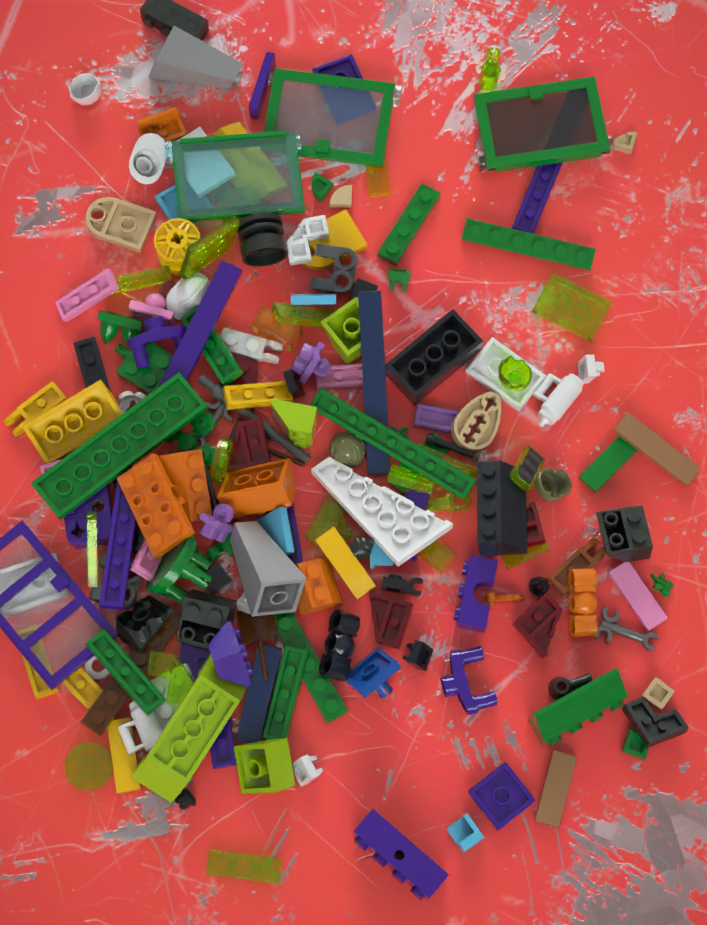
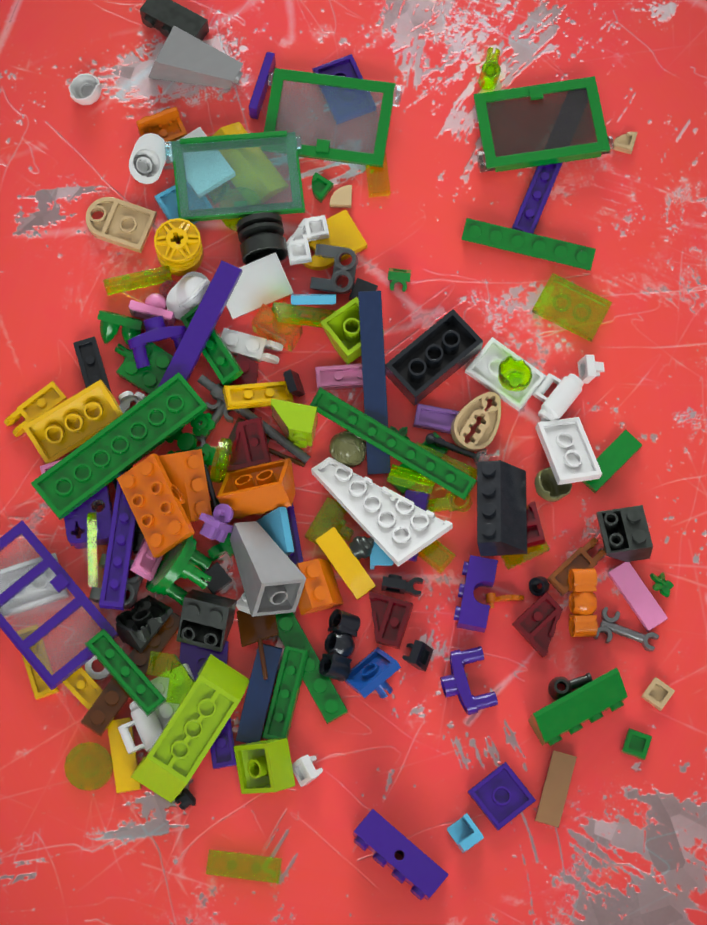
(87, 295): bright pink tile -> none
(209, 248): clear neon green tile -> none
(230, 656): dark purple slope -> none
(259, 284): none -> white tile
(309, 361): medium lavender hips -> none
(408, 224): green plate -> none
(527, 468): tile -> none
(568, 450): none -> white plate
(654, 728): pearl dark grey plate -> none
(656, 449): medium nougat tile -> none

